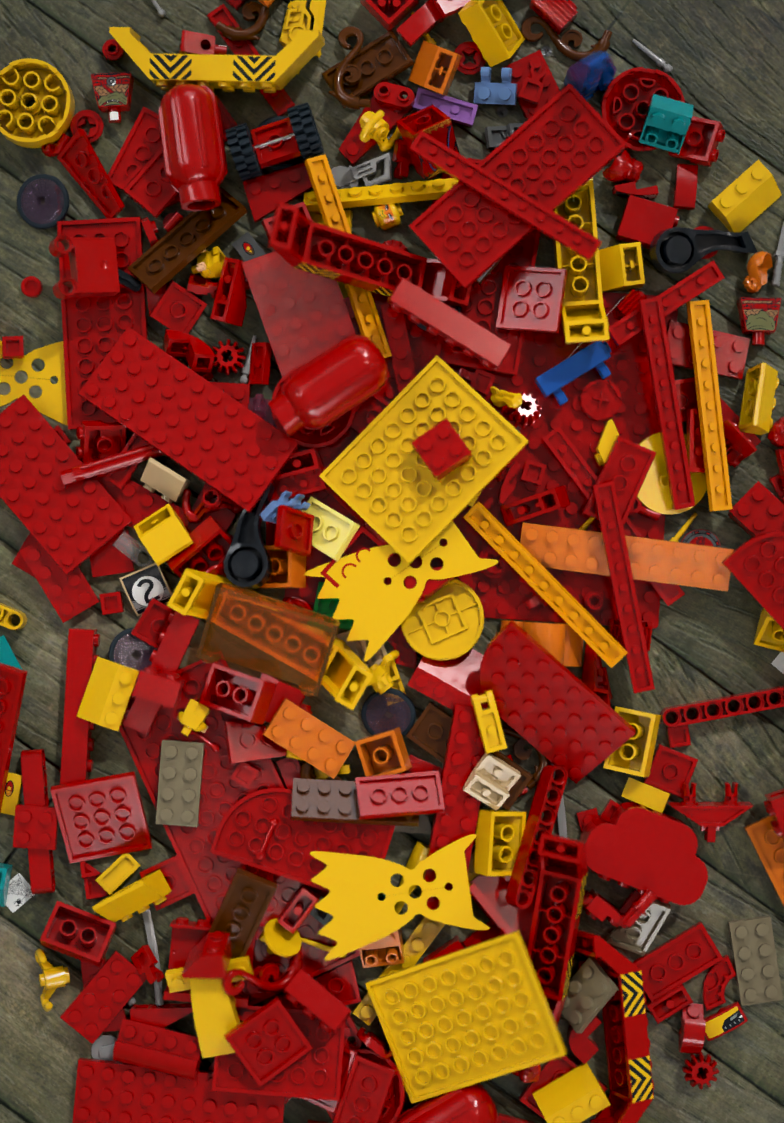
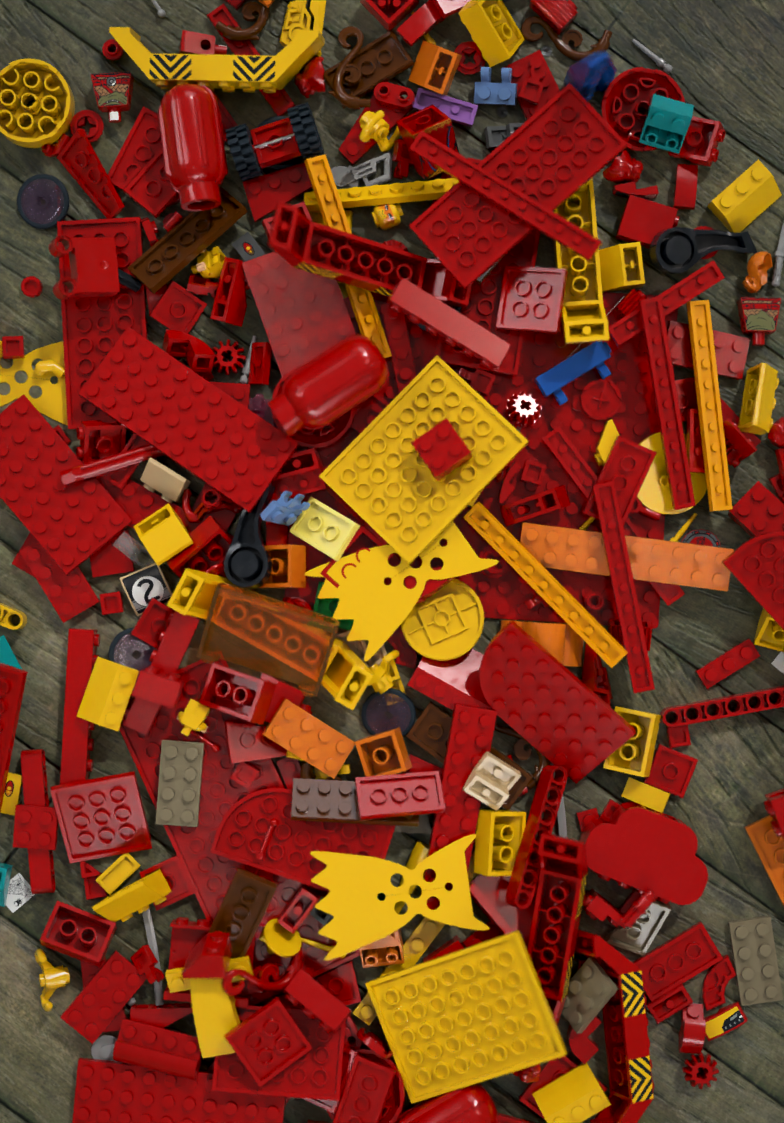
(48, 366): none -> yellow arm
(294, 531): red tile -> none
(311, 78): none -> red hair
(488, 722): yellow plate -> none
(502, 397): yellow piece -> none
(711, 814): red connector -> none
(727, 663): none -> red plate

